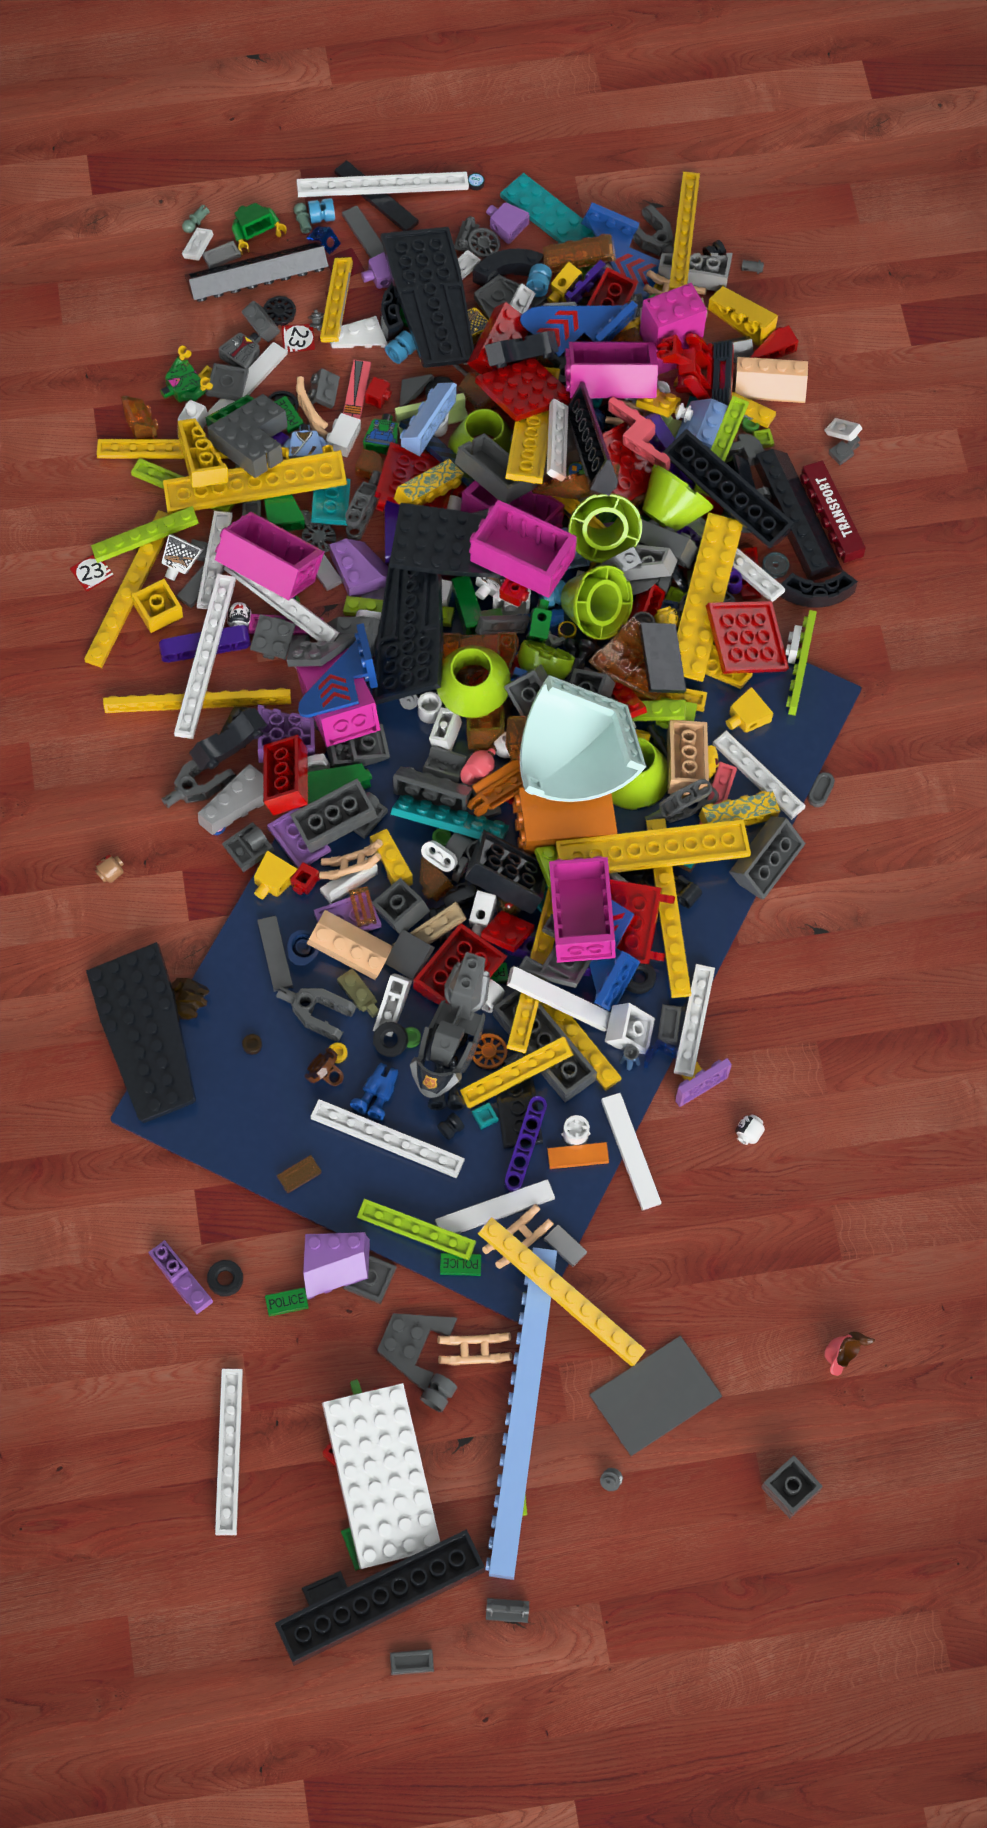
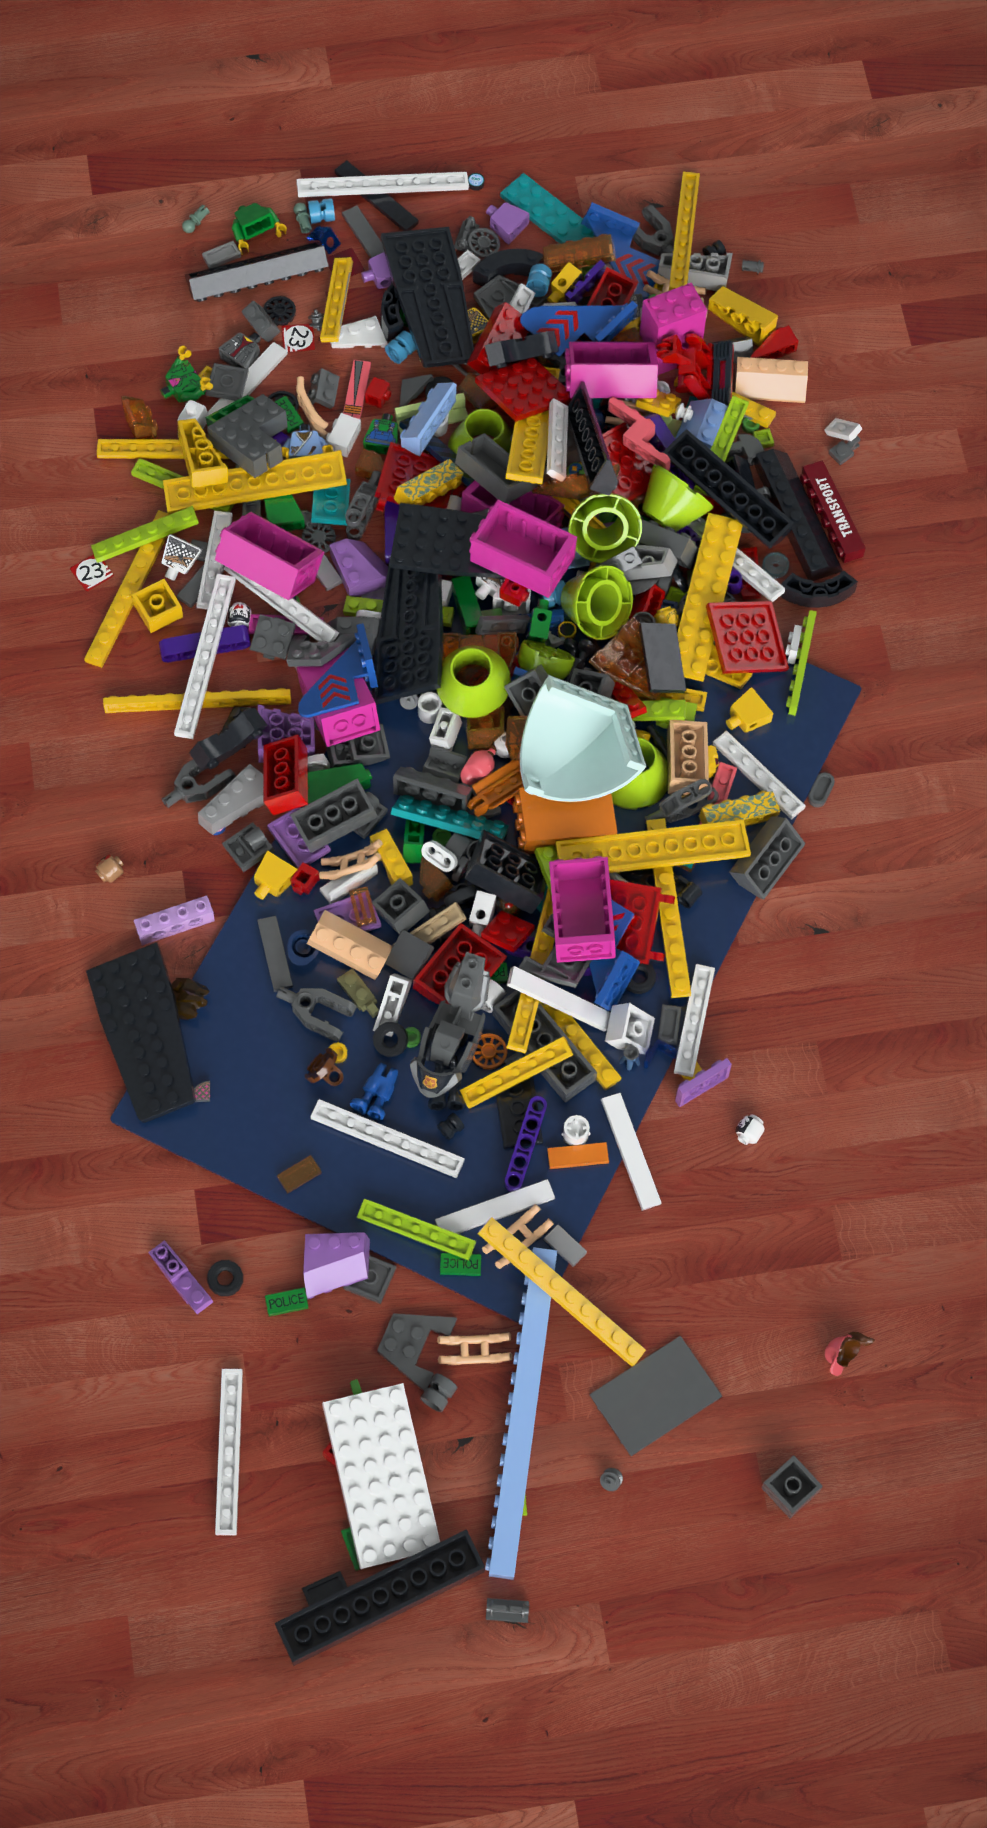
(174, 920): none -> lavender brick
(197, 244): white plate -> none
(202, 1092): none -> dark grey tile
(252, 1044): dark brown tile -> none
(411, 1662): dark grey tile -> none
(413, 841): none -> green slope
(485, 1116): teal tile -> none

